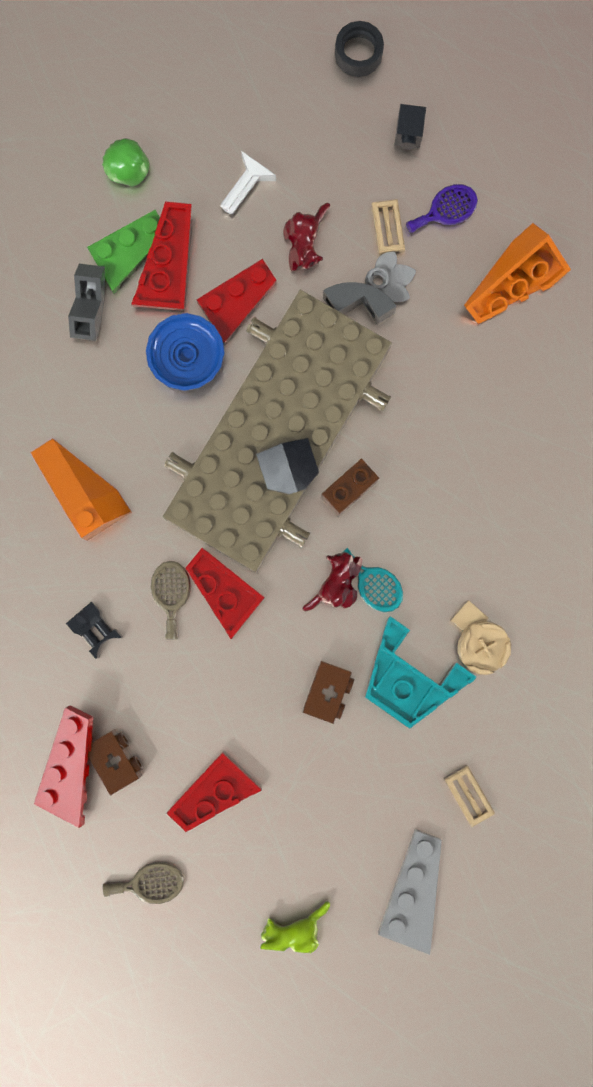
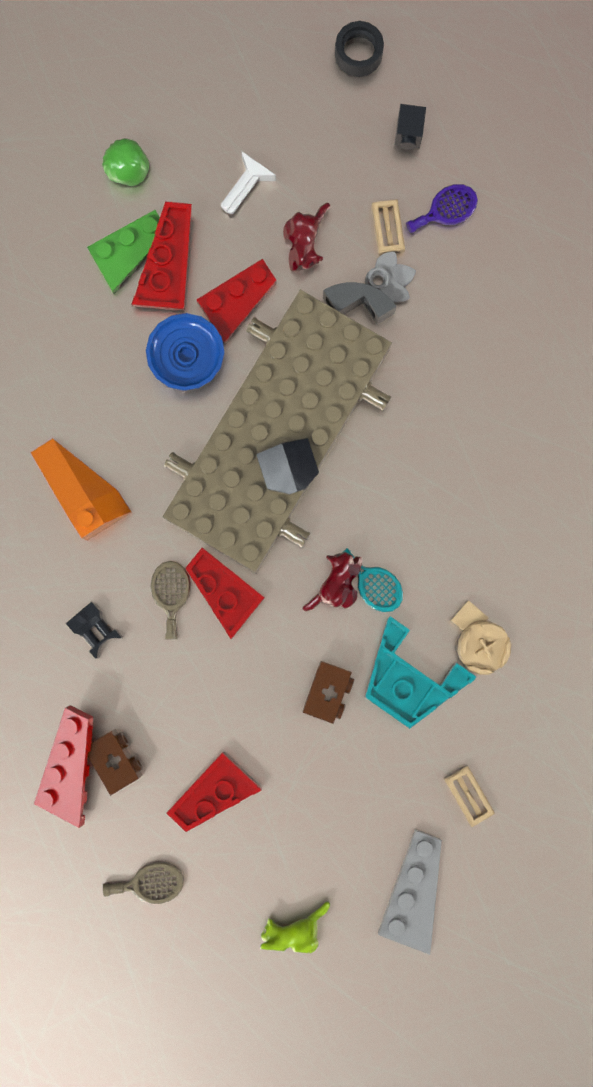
(89, 301): dark grey brick -> none
(349, 487): reddish brown brick -> none
(524, 267): orange wedge -> none

